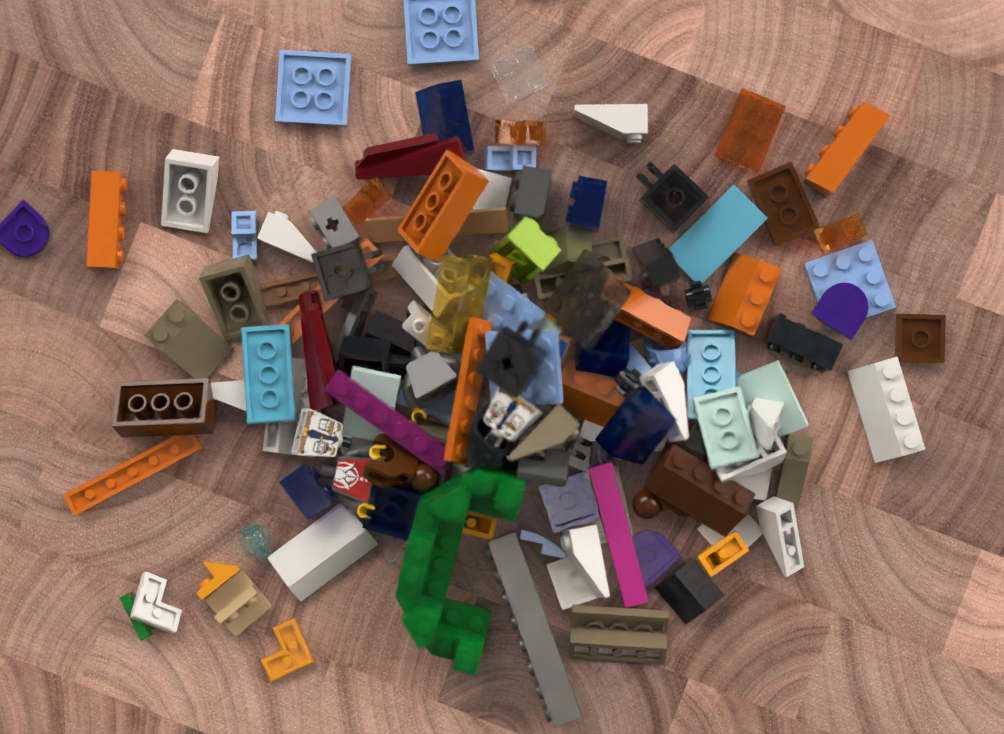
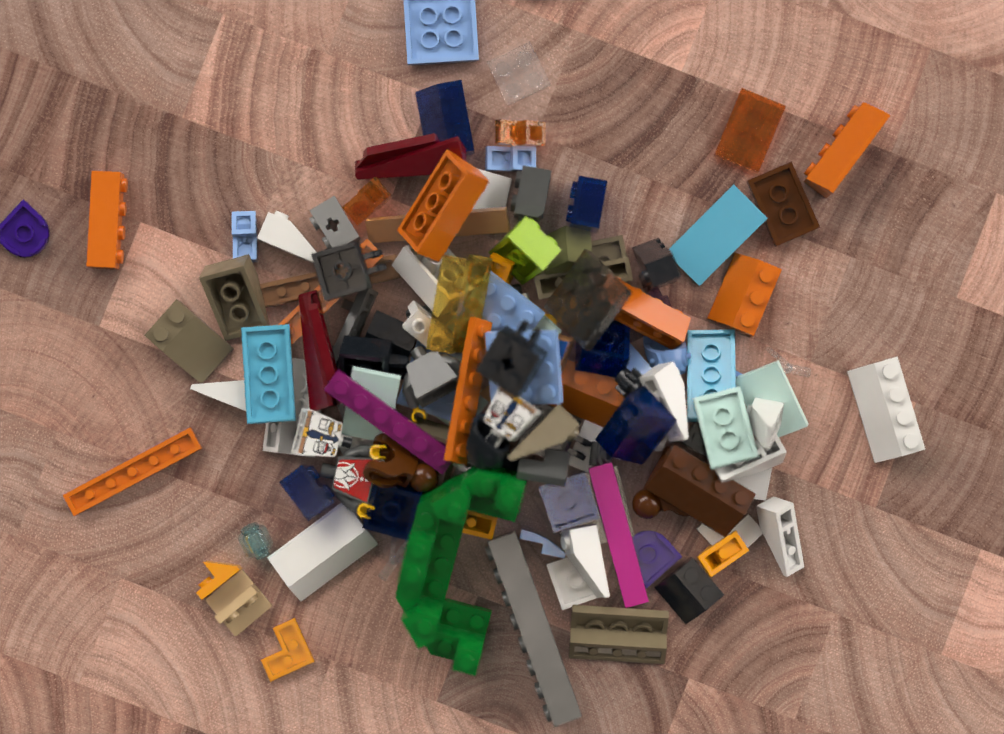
(142, 629): green plate -> none
(150, 609): white tile -> none
(164, 408): reddish brown slope -> none
(189, 190): white slope -> none
(313, 88): light blue plate -> none
(619, 120): white slope -> none
(672, 183): black hinge -> none
(698, 295): black gear -> none
(794, 468): dark tan slope -> none
(802, 343): black wedge -> none
(840, 232): clear orange brick -> none
(842, 308): dark purple tile -> none
(855, 266): light blue plate -> none
(920, 338): reddish brown plate -> none

